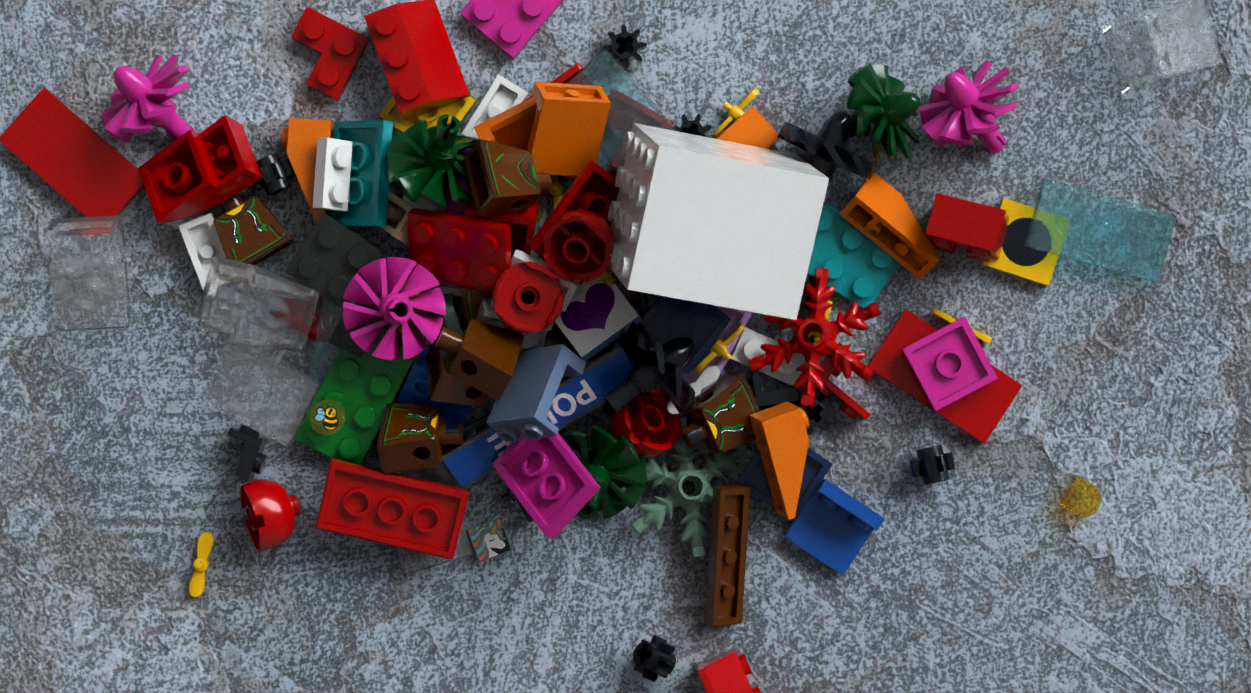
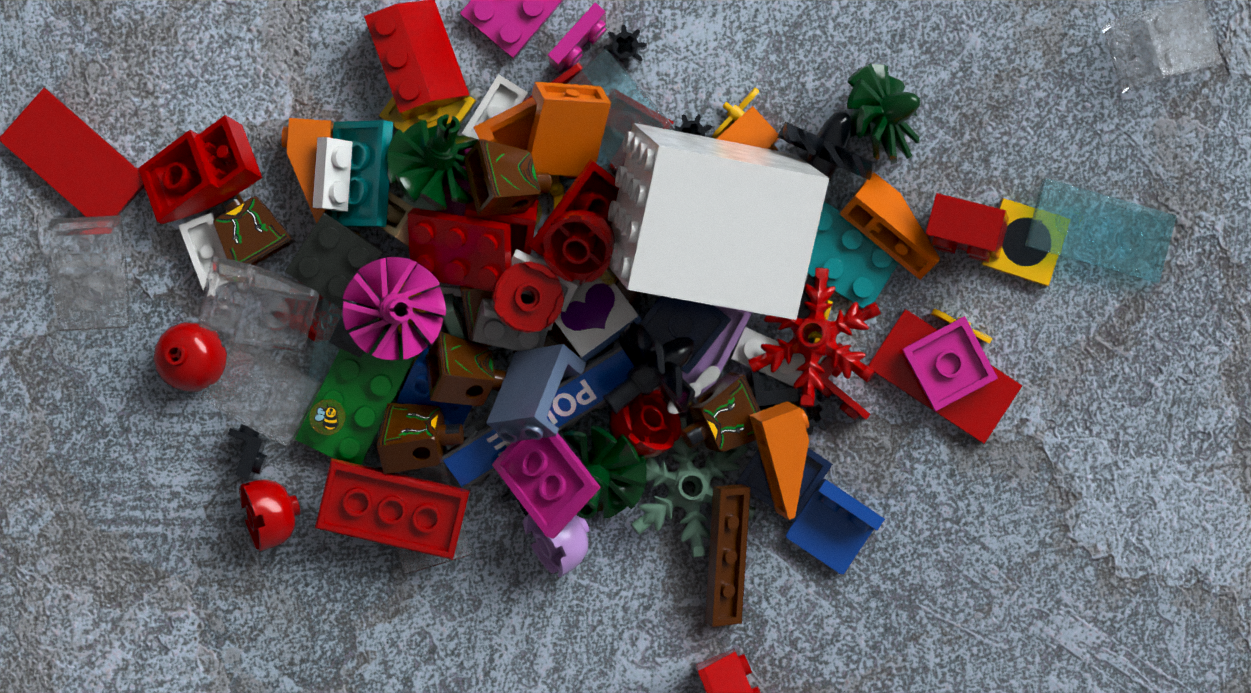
(146, 100): dark pink piece -> none
(189, 357): none -> red cylinder
(201, 564): yellow piece -> none
(274, 174): black gear -> none
(338, 48): red plate -> none
(482, 355): reddish brown torso -> none
(490, 539): tile -> none
(563, 551): none -> lavender cylinder
(587, 29): none -> dark pink plate
(654, 658): black gear -> none
(719, 347): yellow piece -> none
(932, 464): black gear -> none
(967, 108): dark pink piece -> none
(1081, 498): clear yellow tile -> none

